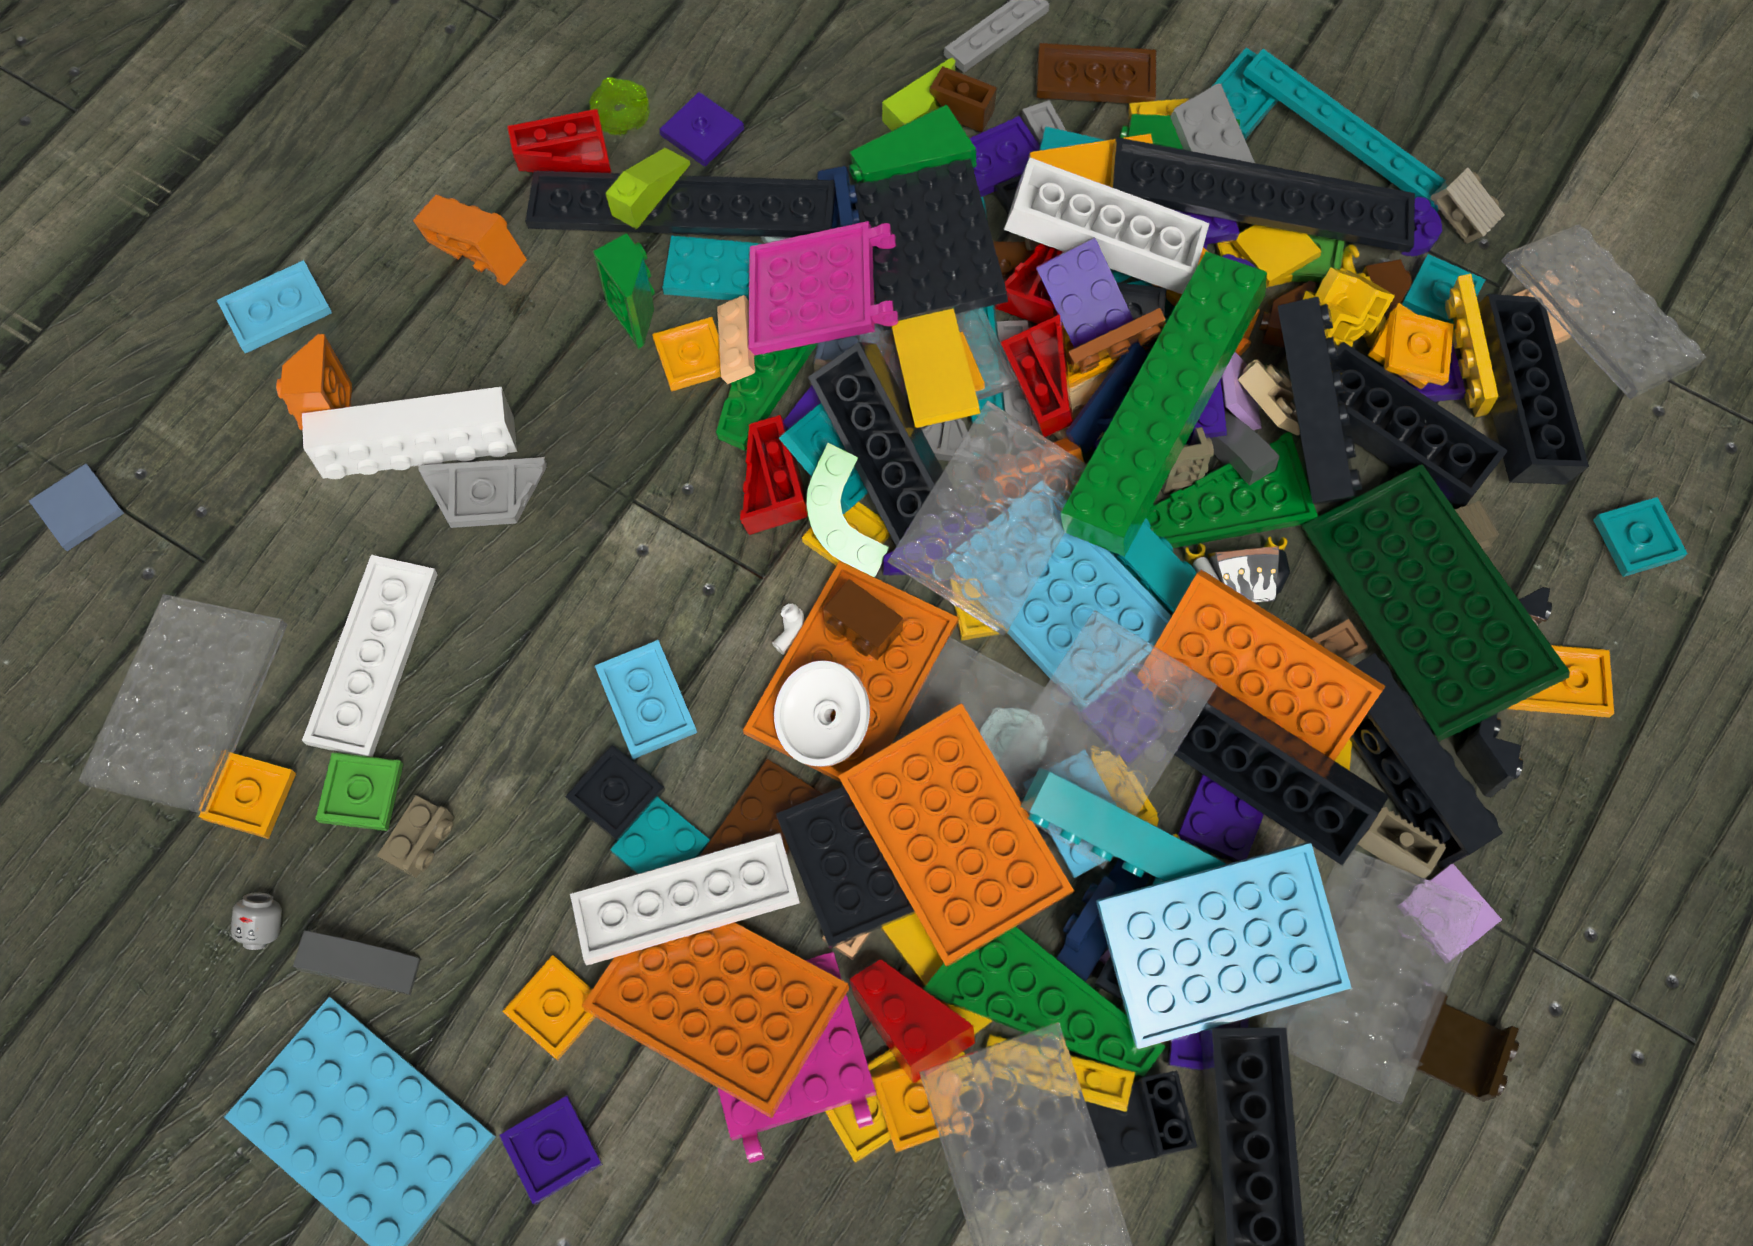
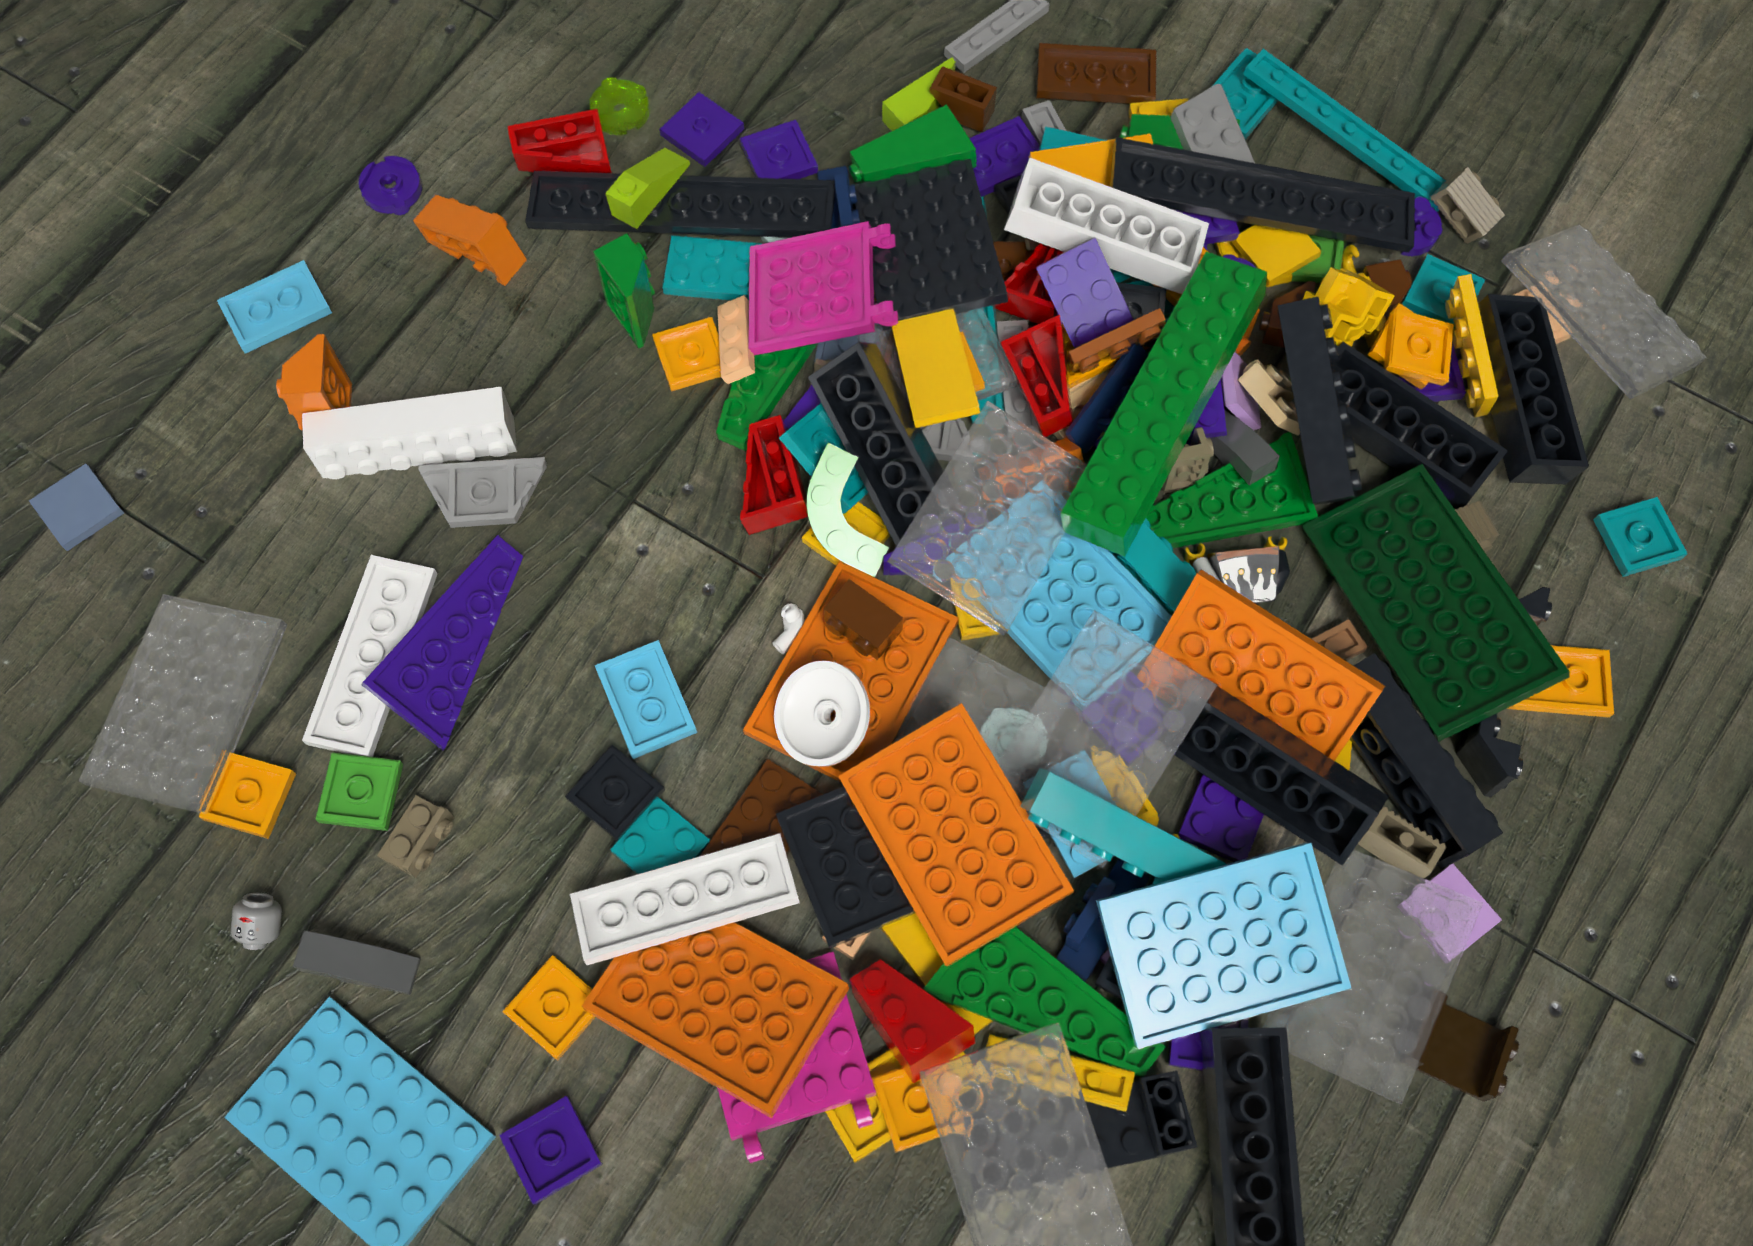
(395, 199): none -> dark purple plate
(438, 658): none -> dark purple wing
(779, 152): none -> dark purple plate

